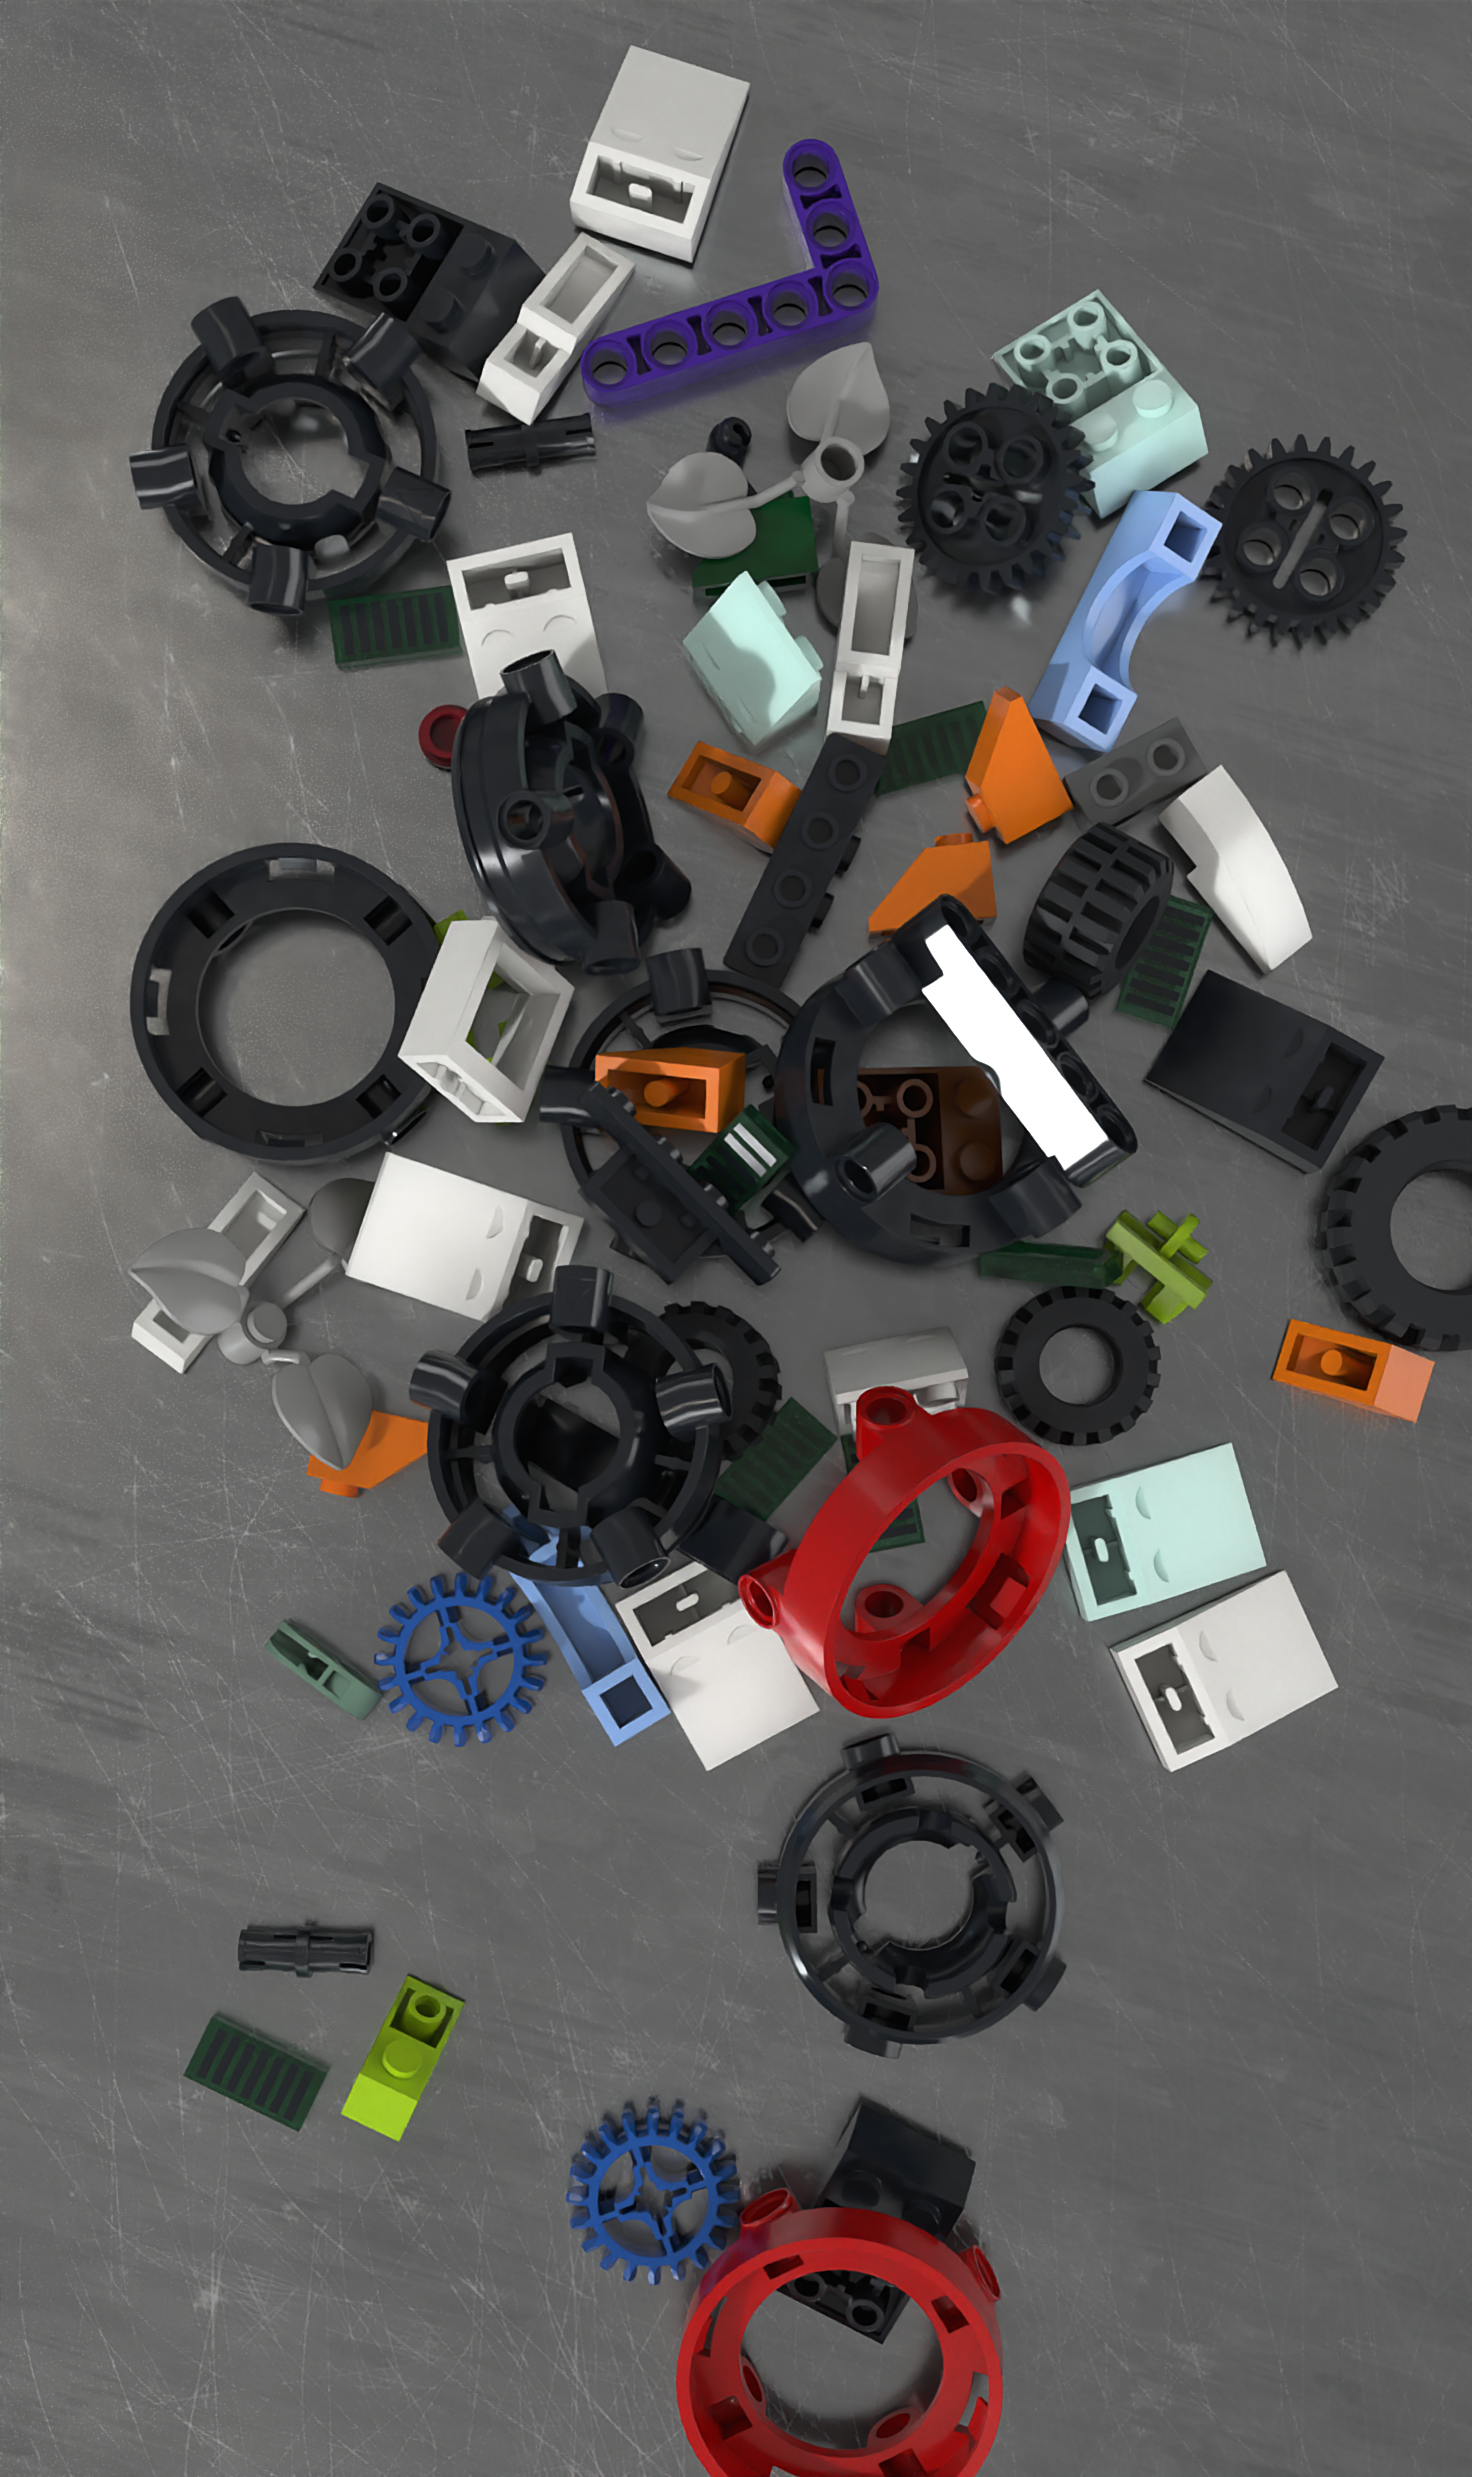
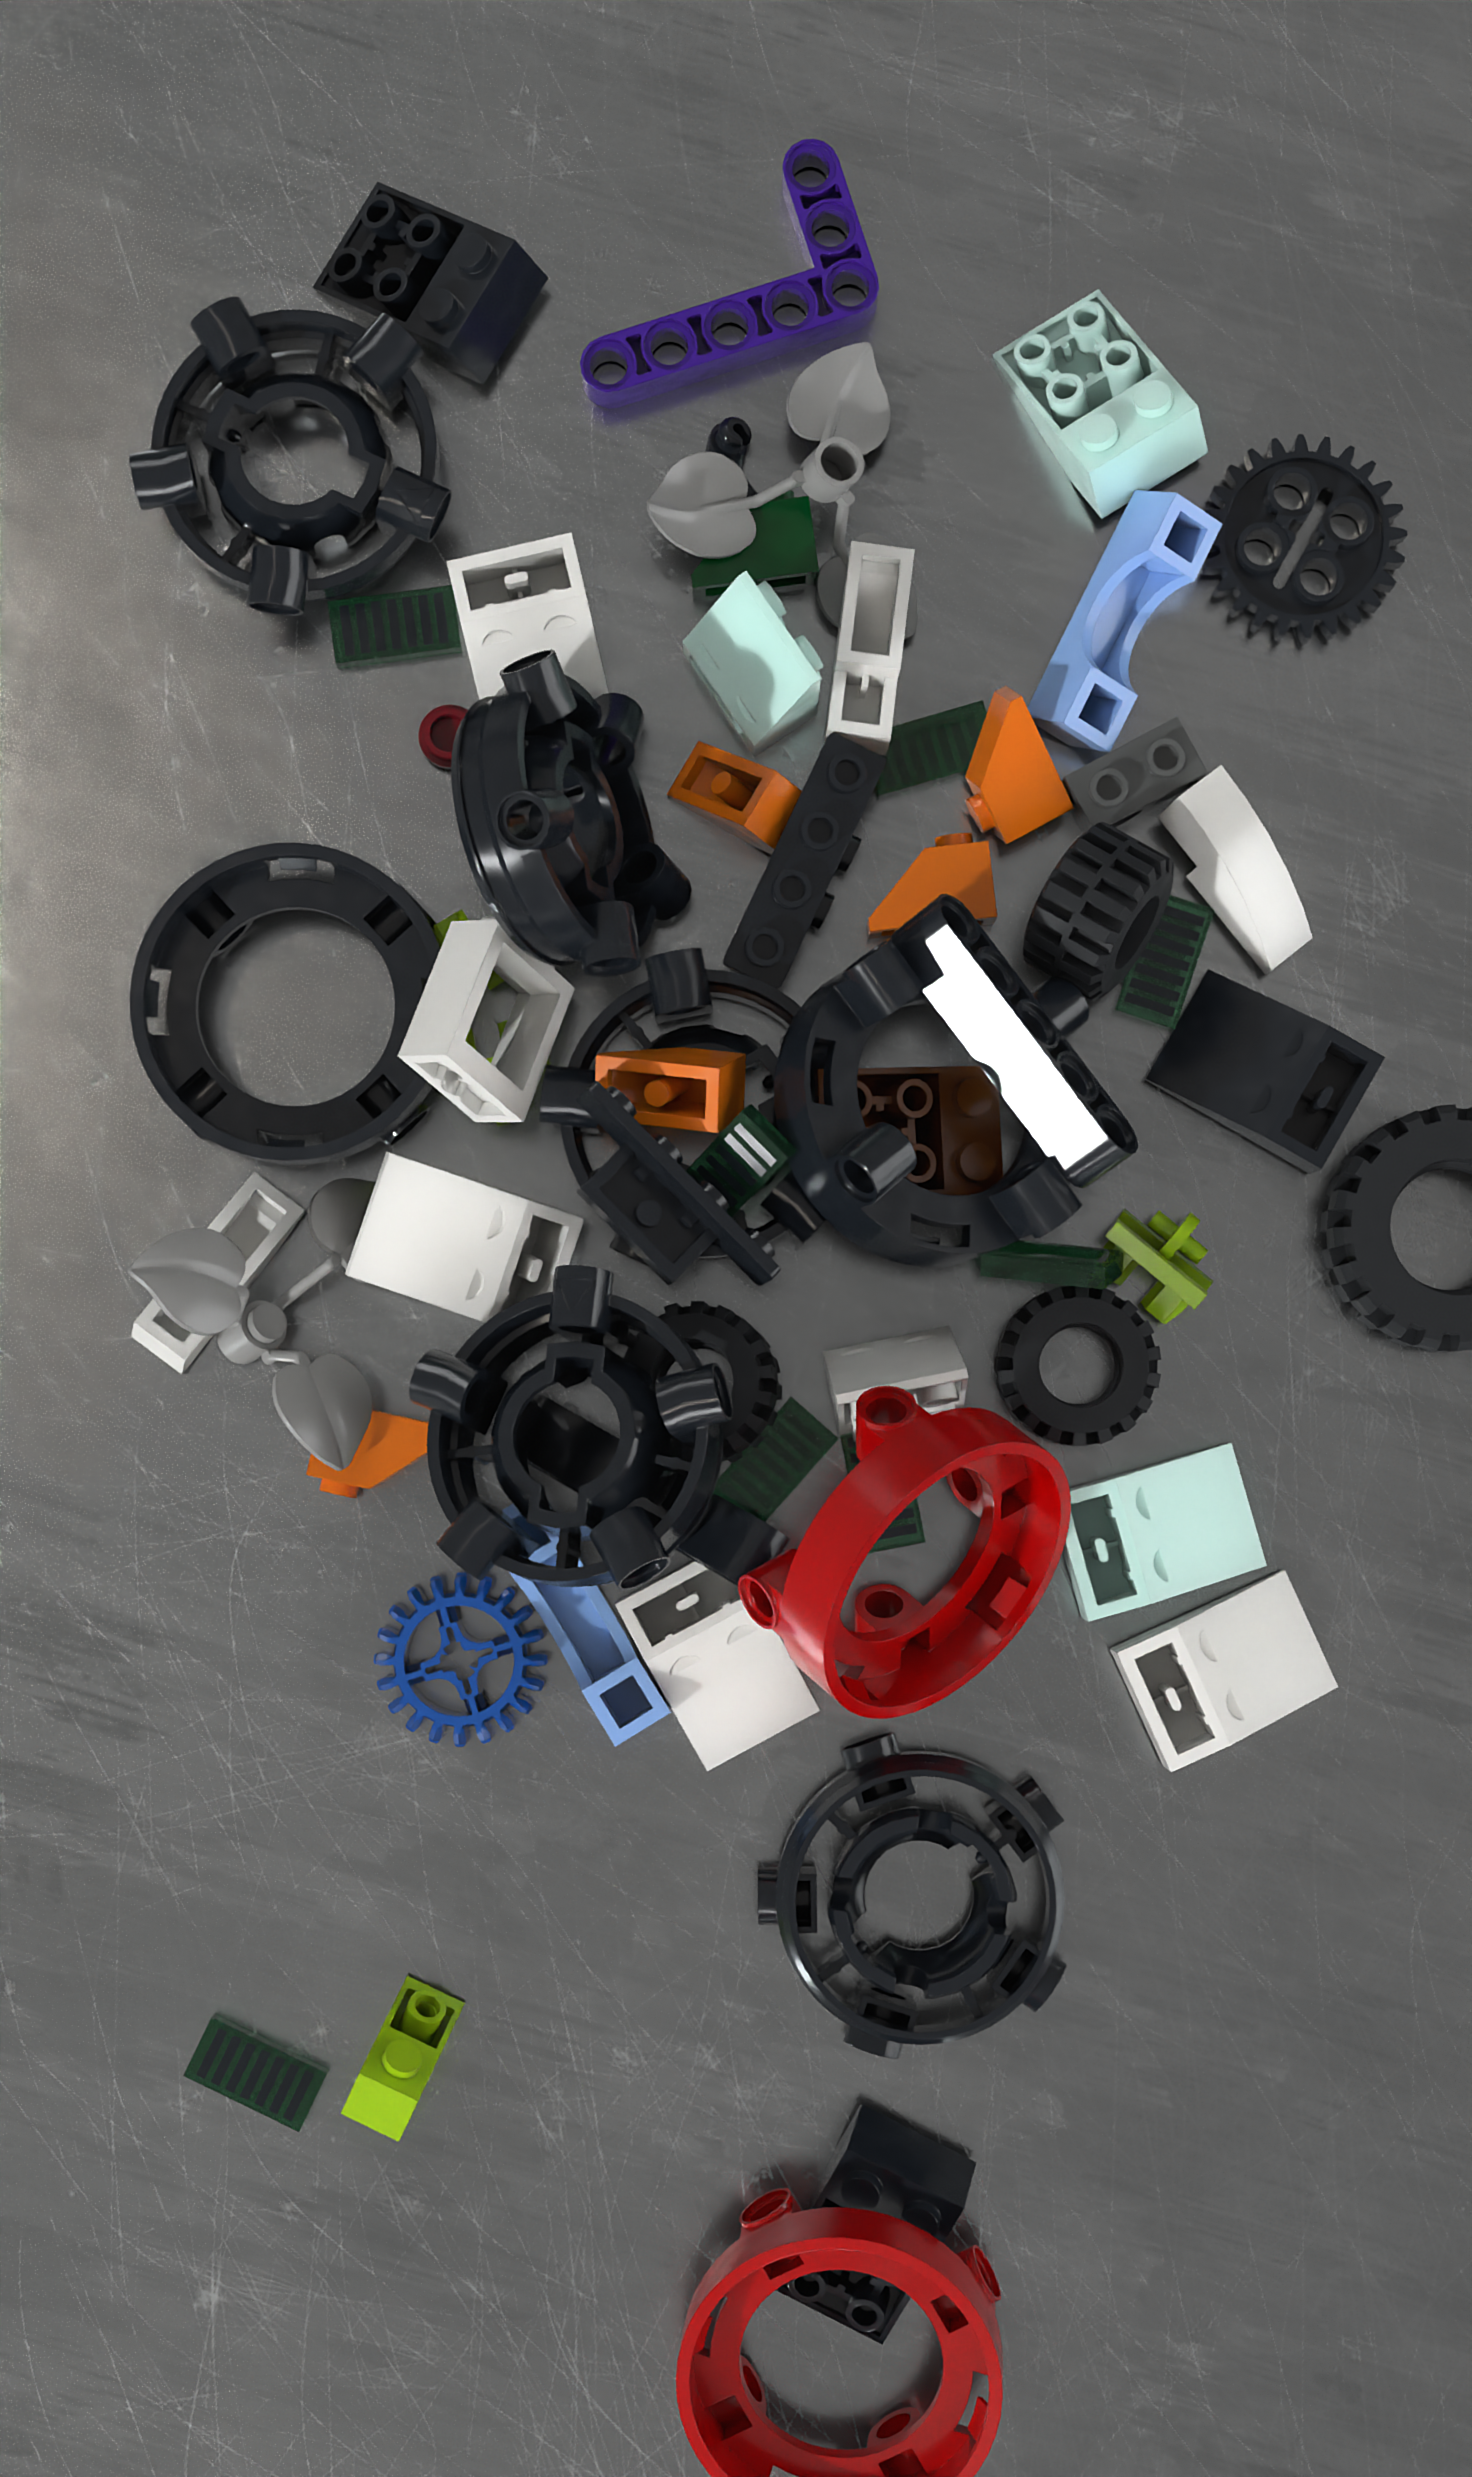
(305, 1951): black pin -> none
(323, 1670): sand green piece -> none
(530, 443): black pin -> none
(554, 328): white slope -> none
(625, 2207): blue gear -> none
(658, 153): white slope -> none
(1011, 430): black gear -> none
(1354, 1370): orange slope -> none

